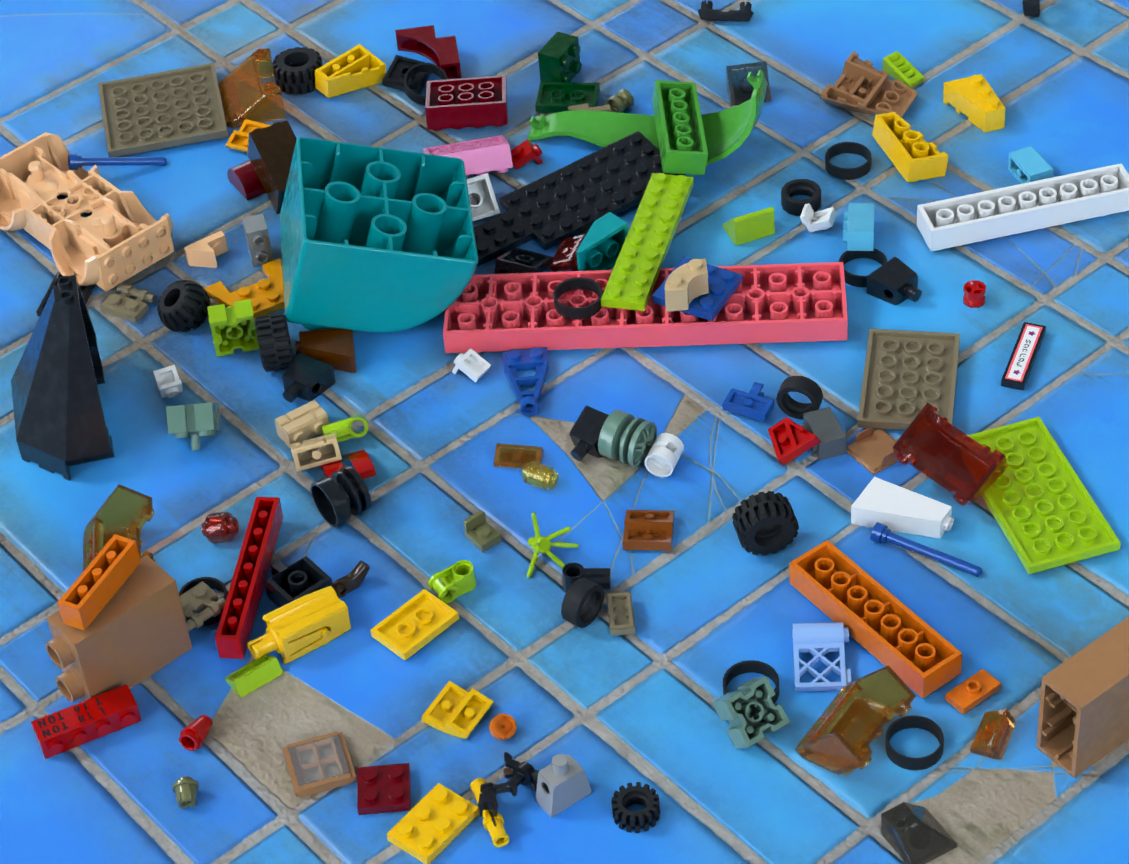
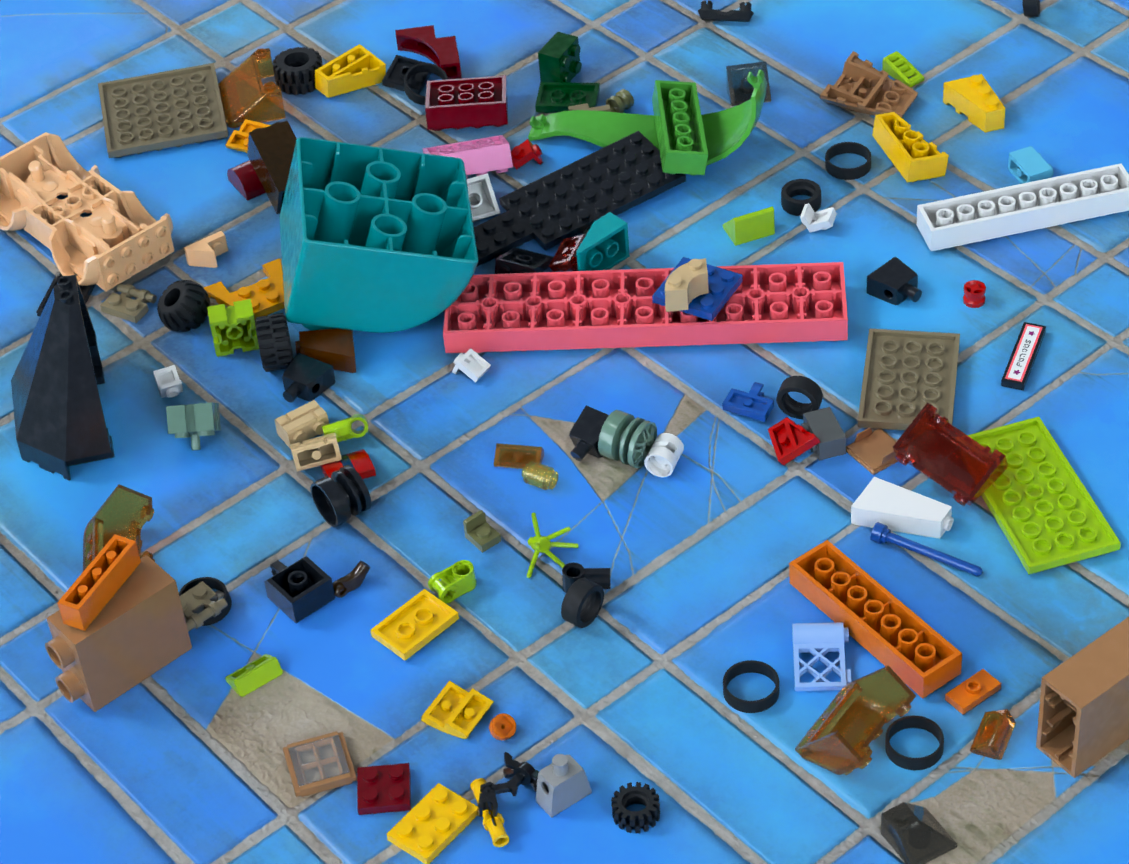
(76, 161): blue piece -> none
(86, 721): red brick -> none
(186, 791): olive hose -> none
(195, 733): red cone -> none
(220, 527): clear red head -> none
(249, 578): red brick -> none
(257, 239): light grey brick -> none
(302, 625): yellow piece -> none
(526, 360): blue plate -> none
(577, 283): black tyre -> none
(620, 613): dark tan plate -> none
(647, 242): lime plate -> none
(648, 530): dark orange slope -> none
(751, 712): sand green brick -> none
(765, 523): black tyre -> none
(855, 280): black tyre -> none
(859, 227): medium azure brick -> none

